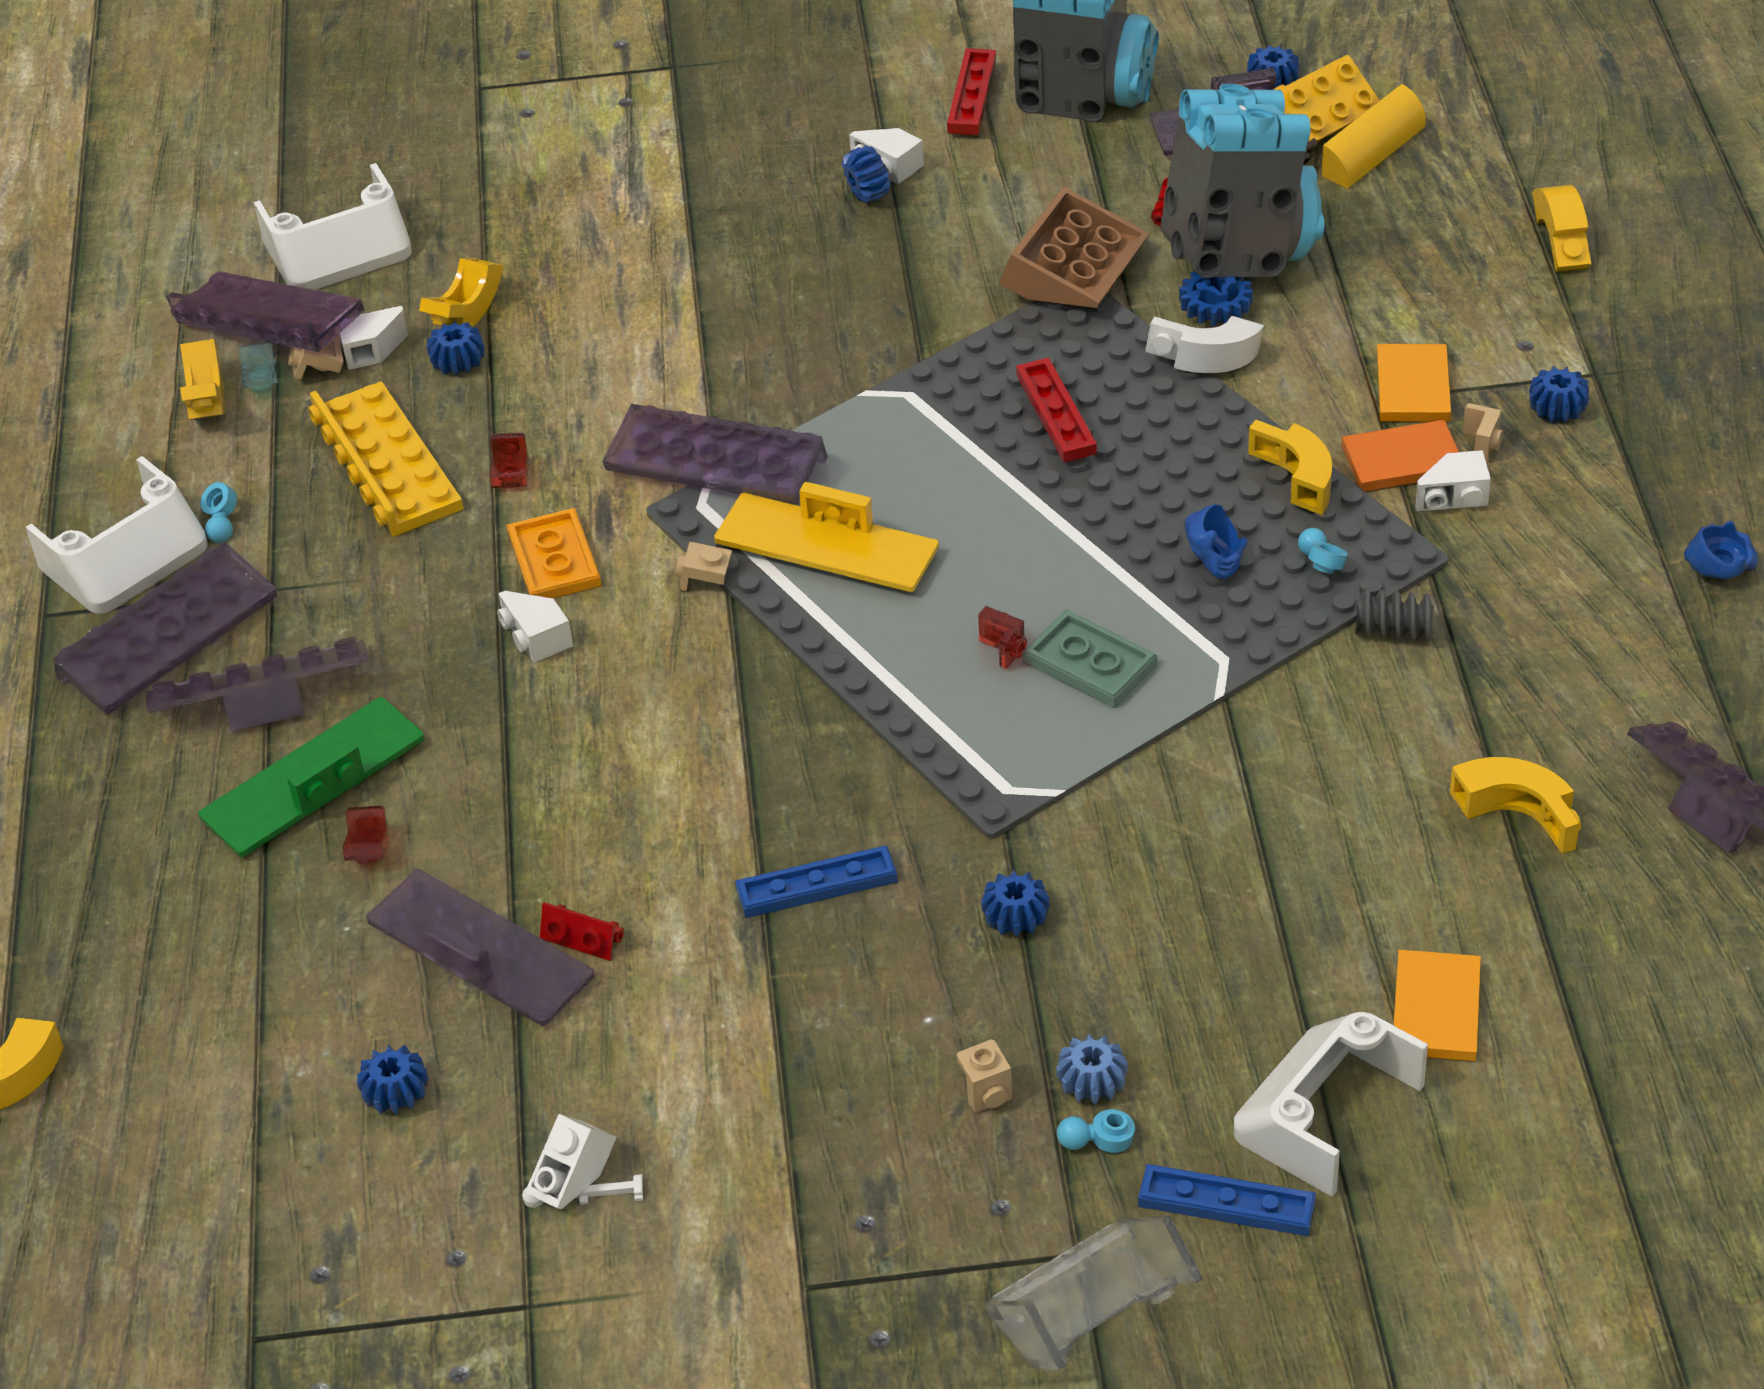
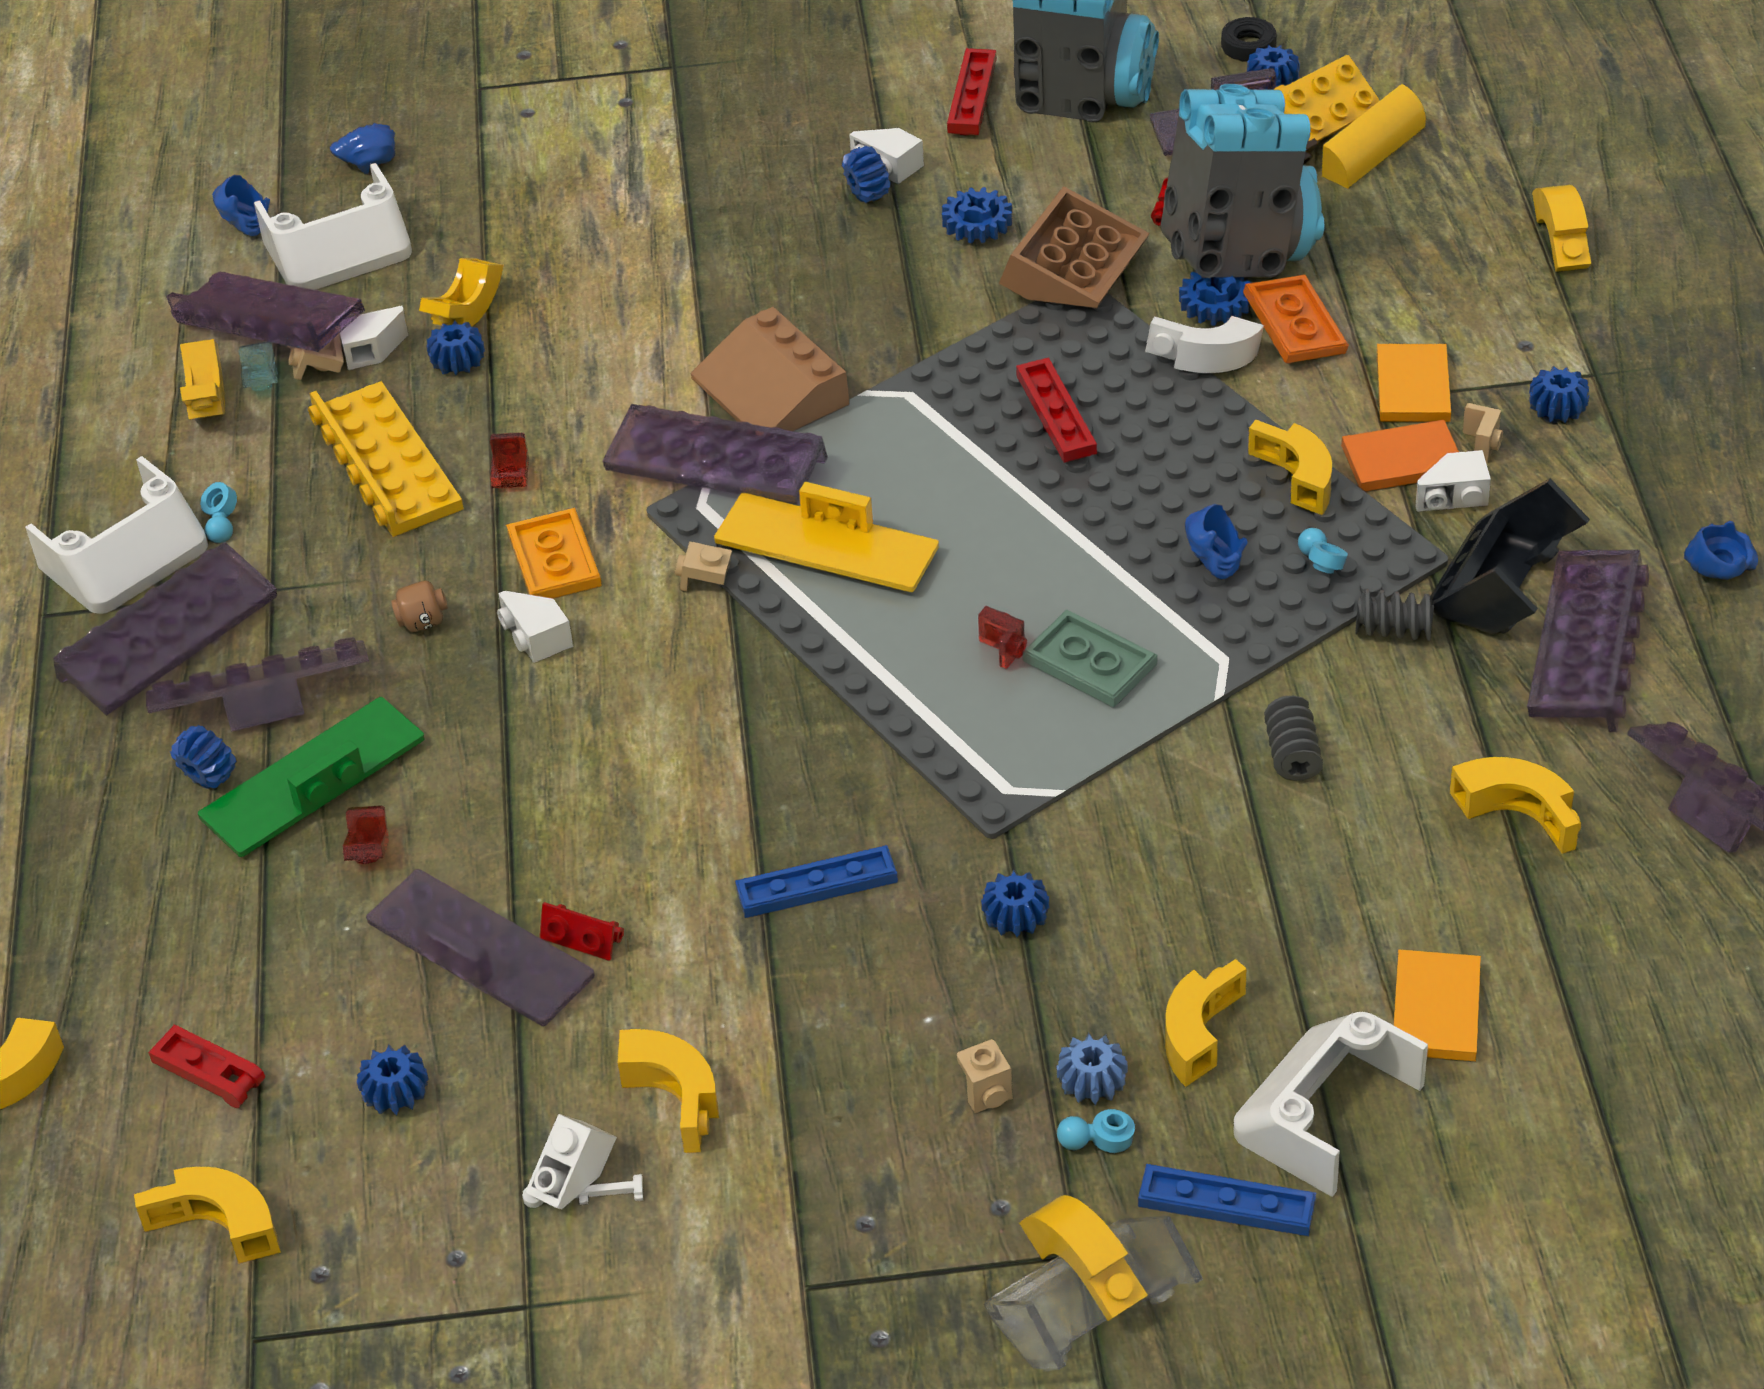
(203, 757): none -> blue gear
(206, 1065): none -> red plate
(216, 1197): none -> yellow arch
(236, 204): none -> blue hair
(366, 146): none -> blue hair
(419, 606): none -> medium nougat head
(673, 1065): none -> yellow arch
(772, 375): none -> medium nougat slope
(977, 215): none -> blue gear
(1090, 1248): none -> yellow arch
(1192, 1004): none -> yellow arch
(1247, 27): none -> black tyre
(1293, 738): none -> dark grey piece
(1295, 318): none -> orange tile
(1501, 548): none -> black windscreen
(1589, 635): none -> clear purple bracket

